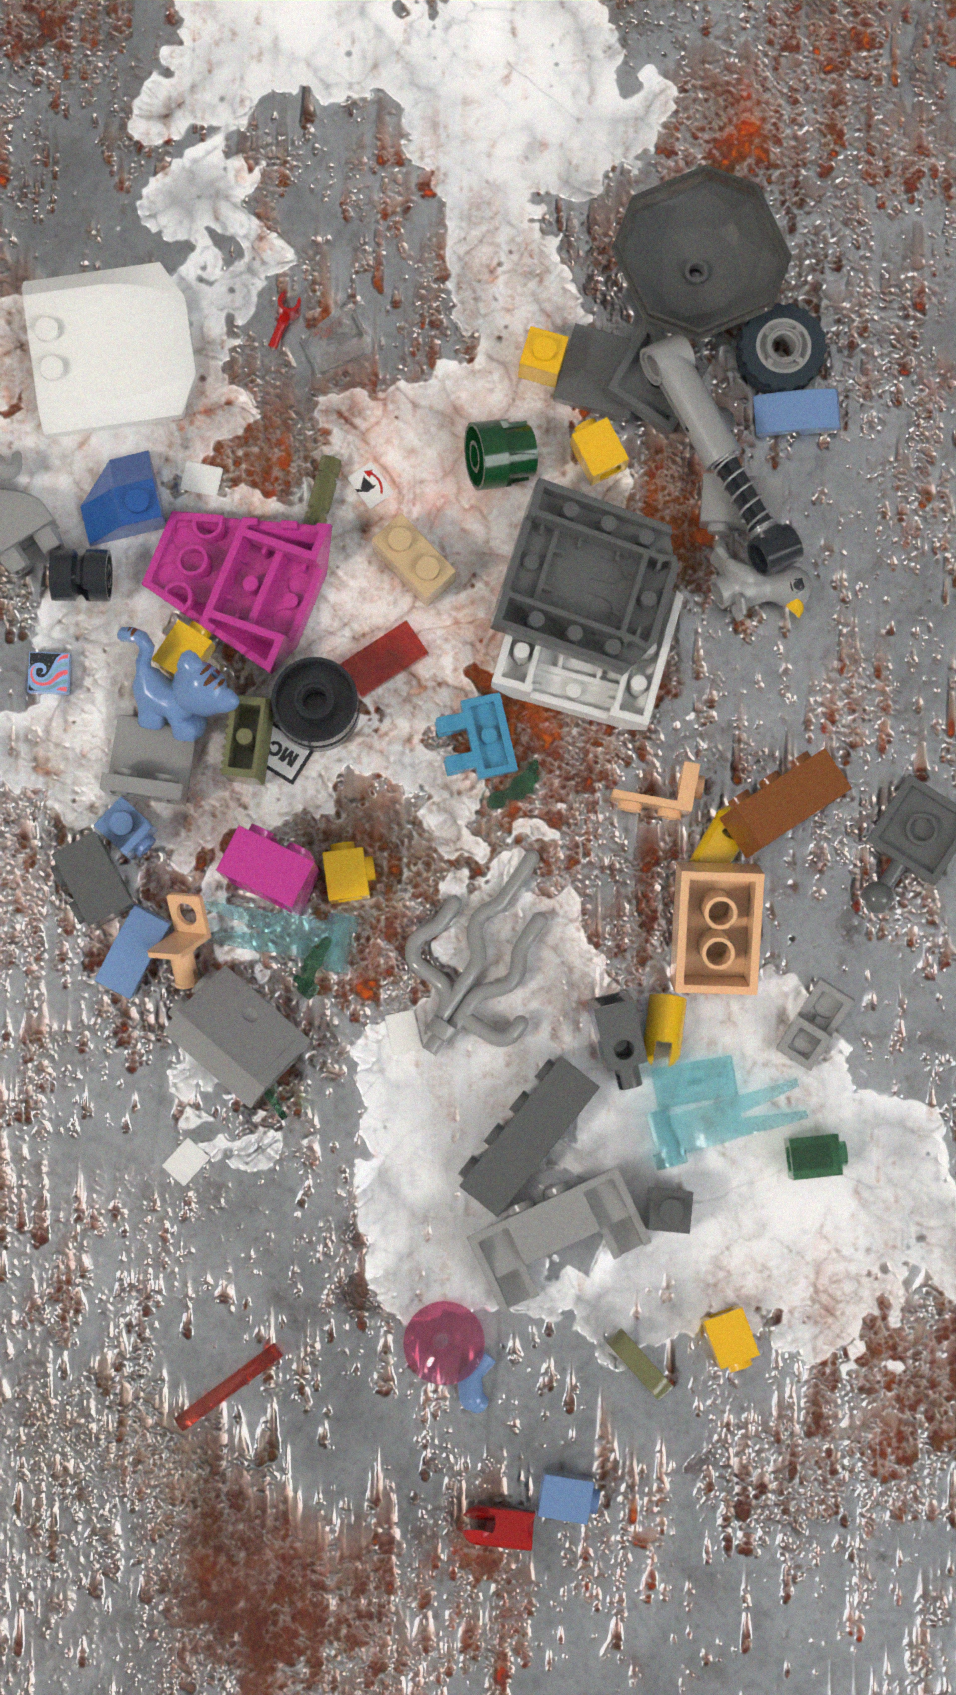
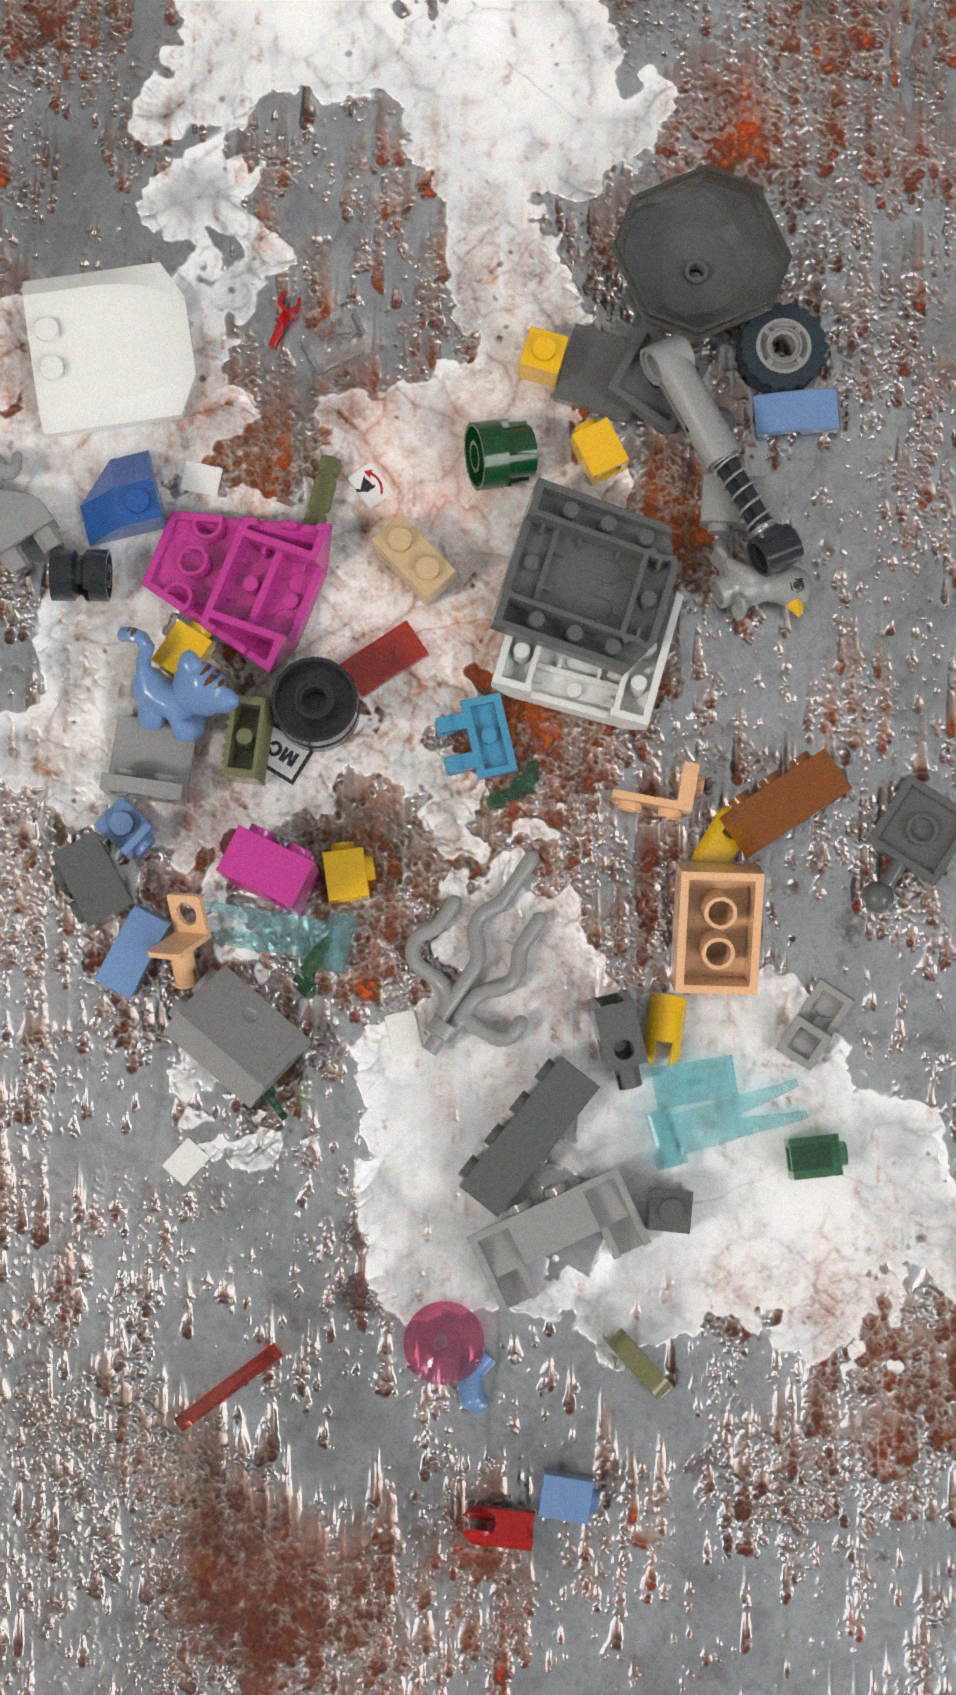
(49, 673): tile -> none
(730, 1338): yellow brick -> none

